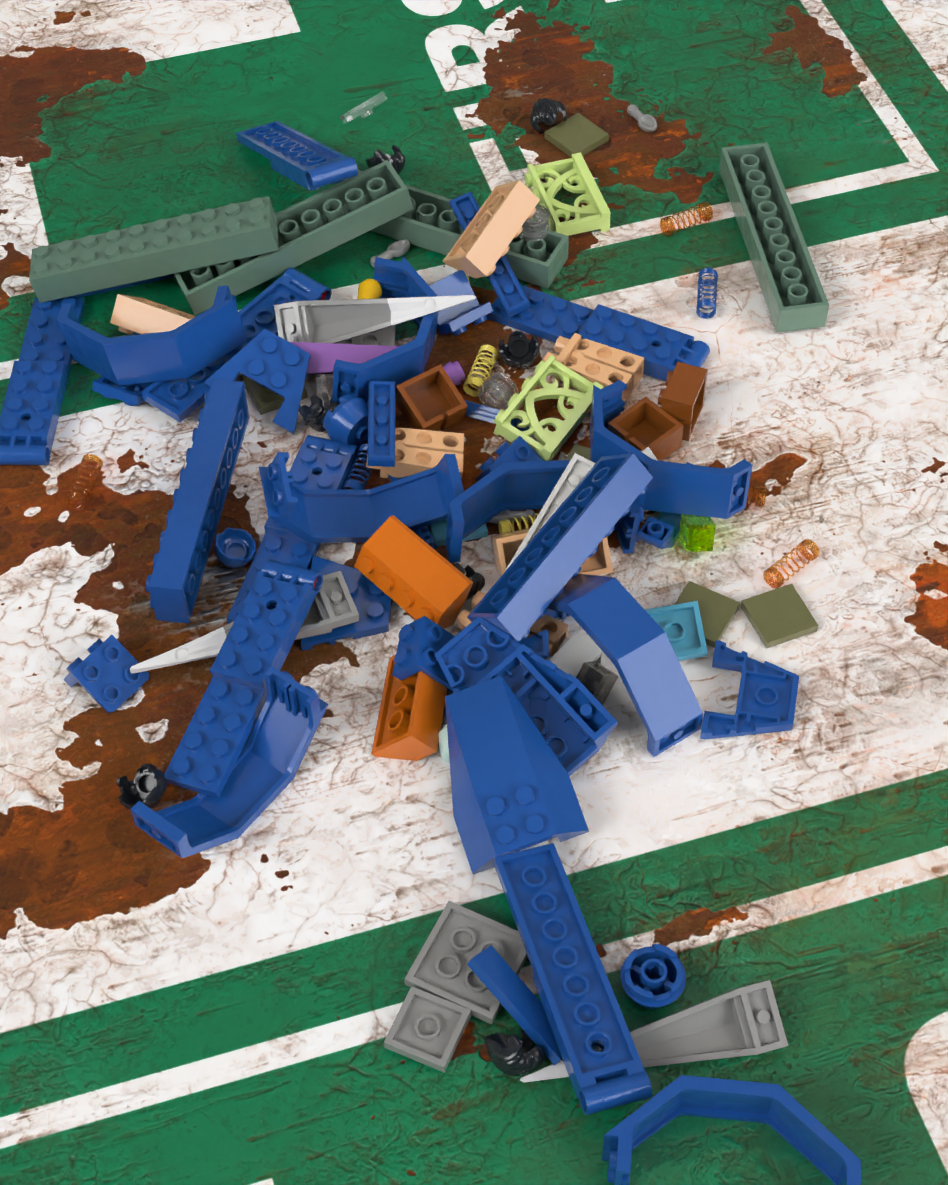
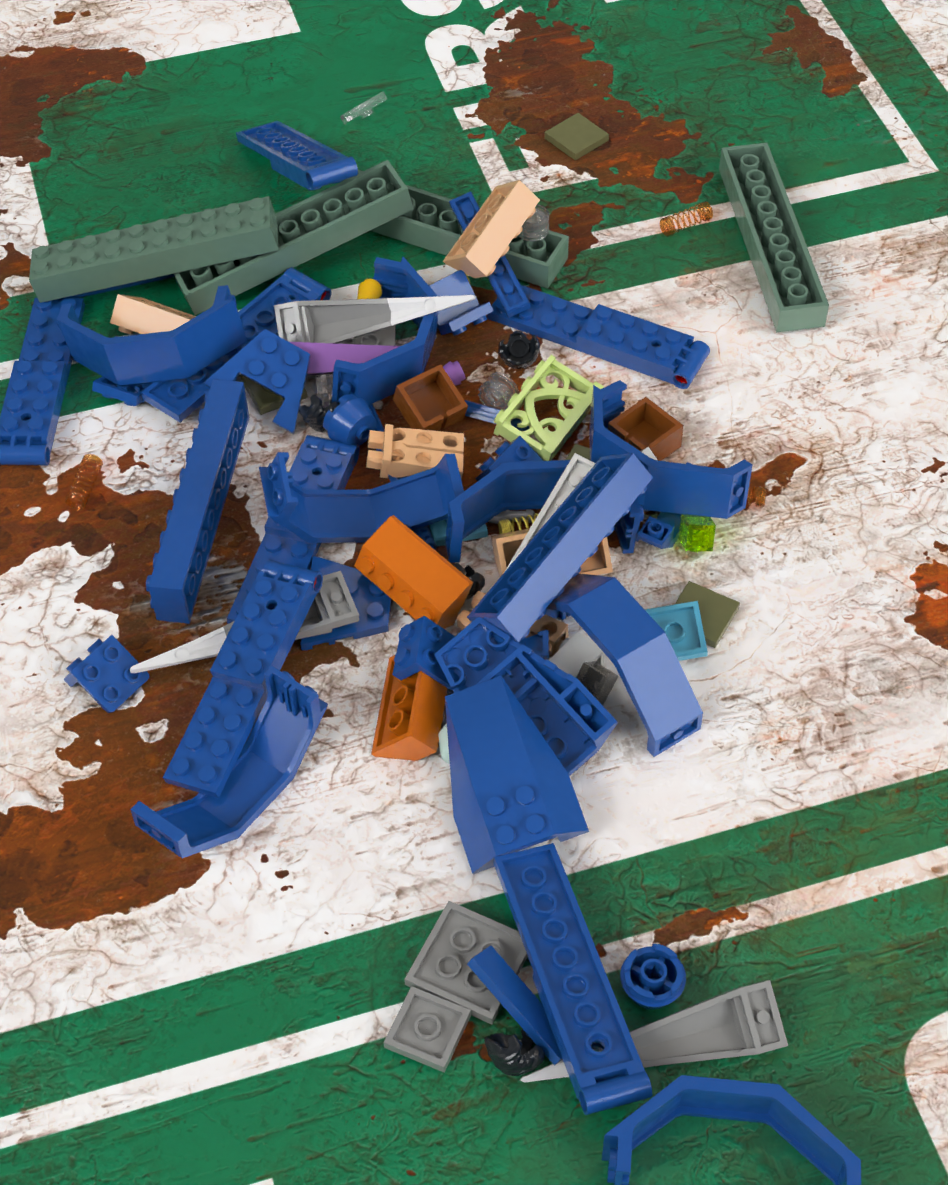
(146, 787): black hair -> none
(234, 547): blue hair -> none
(354, 484): blue piece -> none
(381, 424): blue tile -> none
(394, 250): light grey piece -> none
(397, 159): black hair -> none
(486, 360): light yellow piece -> none
(546, 112): black hair -> none
(572, 170): yellowish green fence -> none
(599, 362): light nougat hips -> none
(646, 122): light grey piece -> none
(684, 395): dark orange piece -> none
(707, 282): blue piece -> none
(764, 698): blue wing -> none
(779, 581): clear orange piece -> none
(779, 615): olive tile -> none

